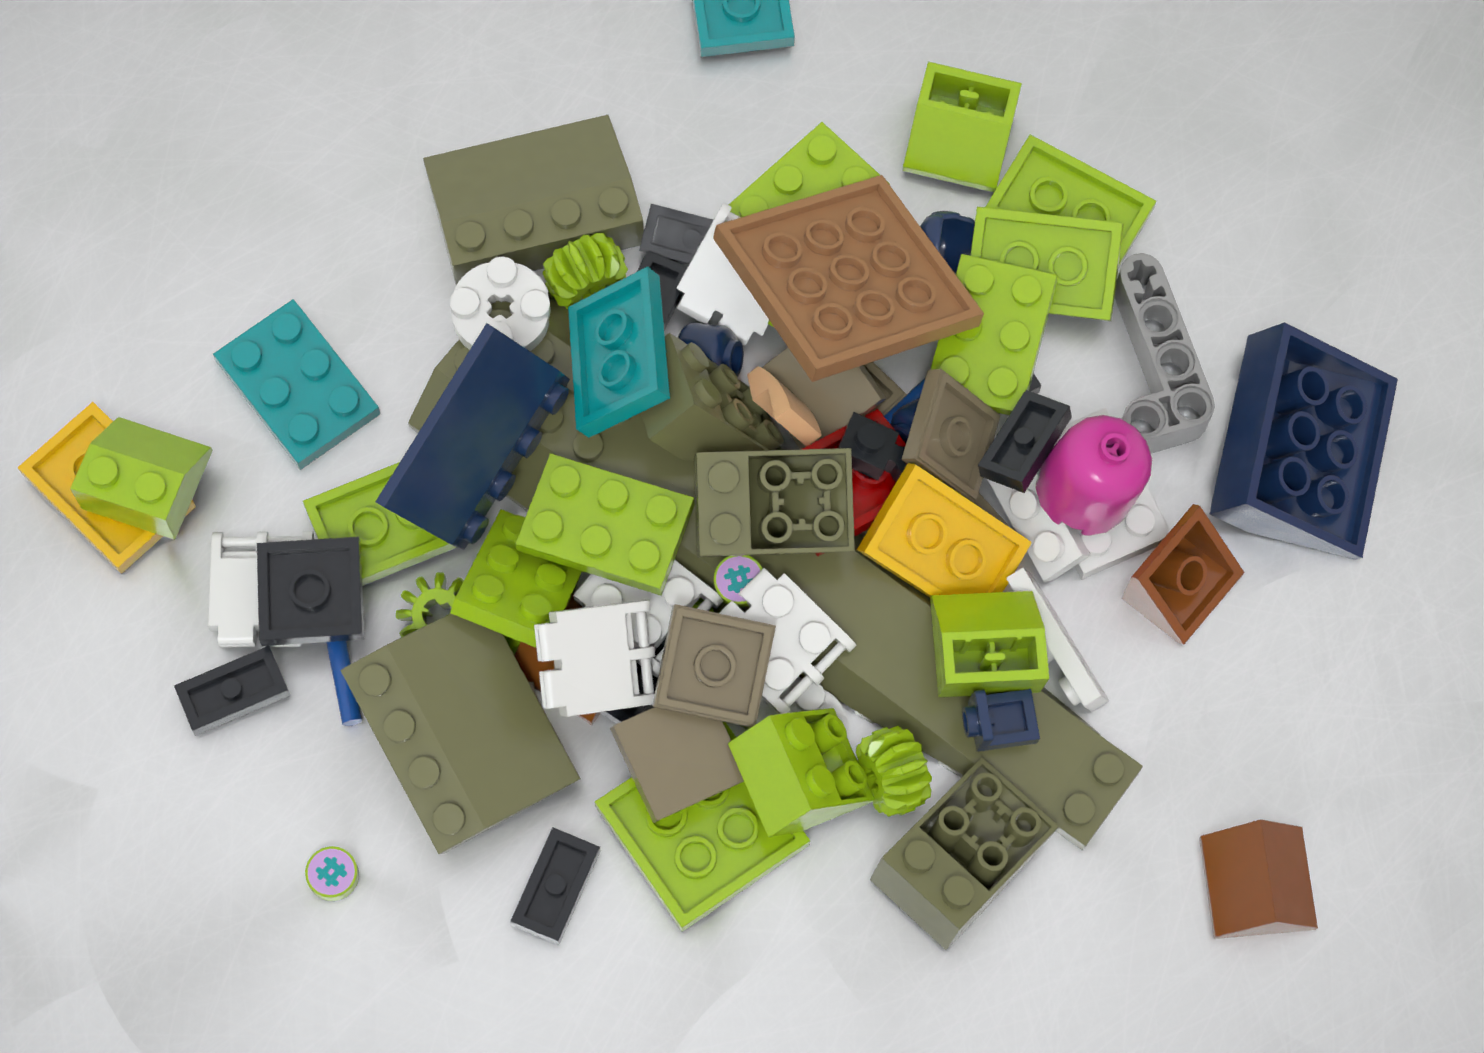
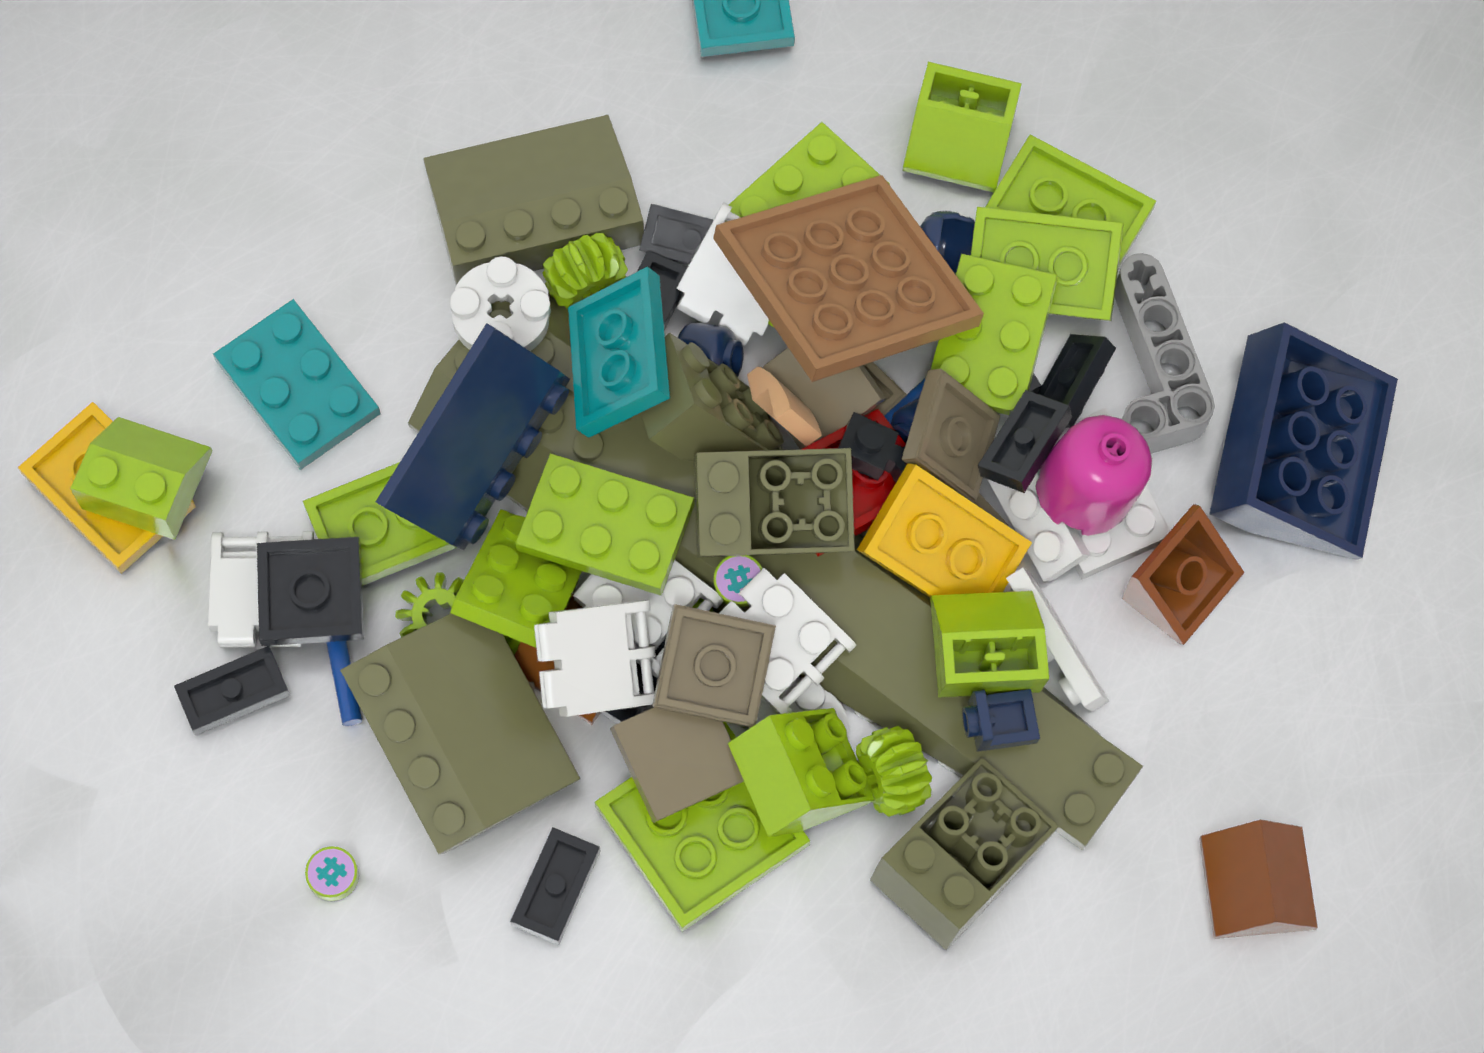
(1077, 372): none -> black plate

